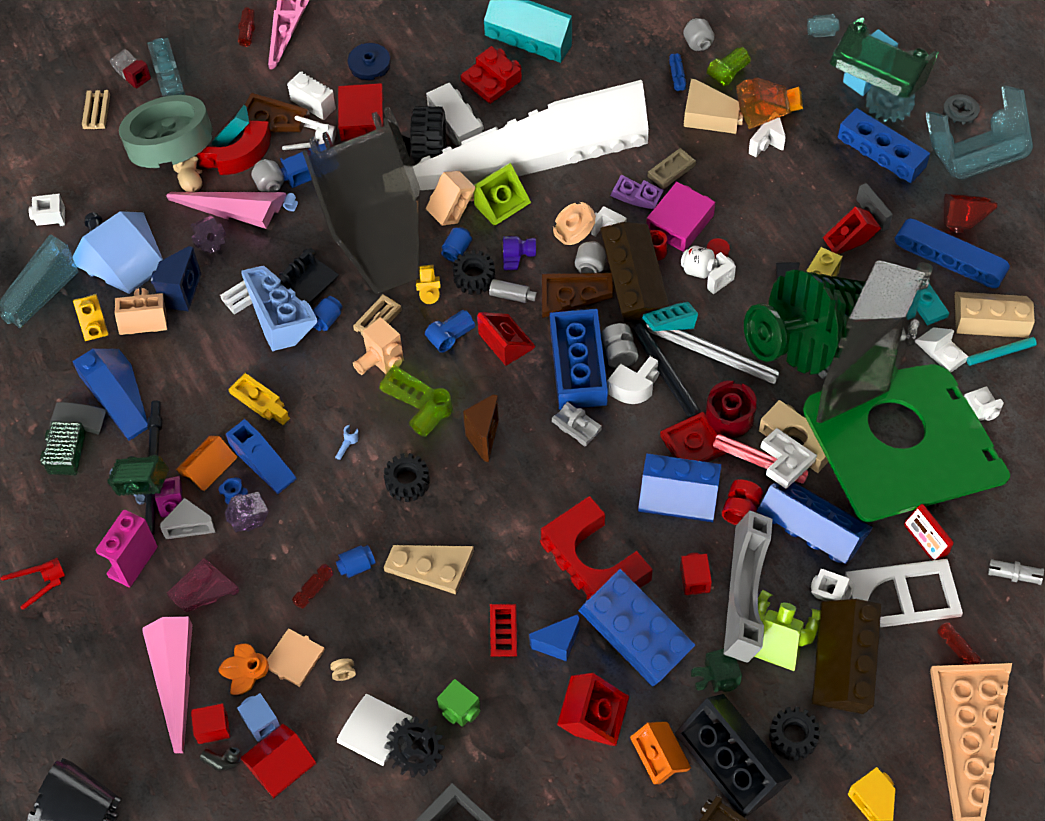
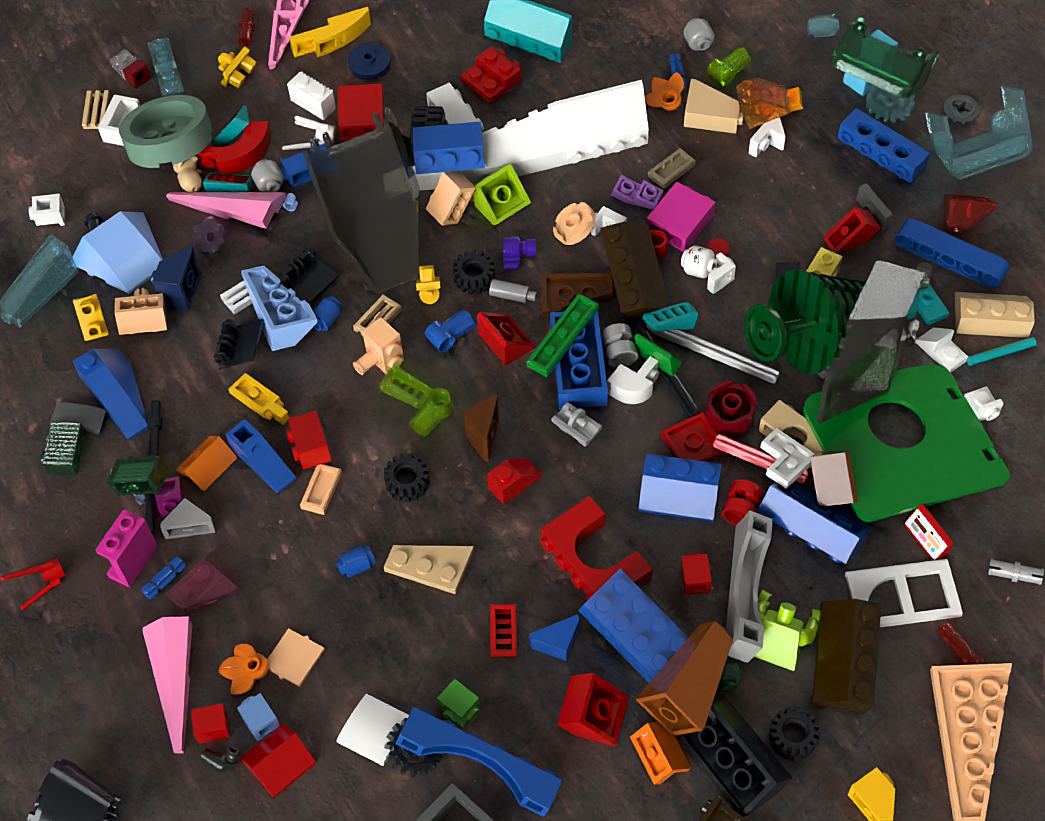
(117, 110): none -> white panel
(163, 578): none -> blue axle
(227, 183): none -> teal slope
(232, 66): none -> yellow hips
(232, 484): blue plate -> none
(237, 343): none -> black hinge
(246, 512): clear purple brick -> none
(278, 113): reddish brown wing -> none
(309, 440): none -> red brick
(312, 586): clear red axle -> none
(321, 489): none -> light nougat tile
(338, 33): none -> yellow slope
(342, 669): tan bush -> none
(348, 439): light blue hand -> none
(429, 735): none -> blue arch
(448, 148): none -> blue slope
(456, 243): blue brick -> none
(512, 478): none -> red slope
(562, 335): none -> green tile
(590, 257): light grey head -> none
(664, 91): none -> orange plate
(666, 360): none -> green slope
(688, 682): none -> dark orange slope
(825, 580): white brick -> none
(833, 478): none -> slope

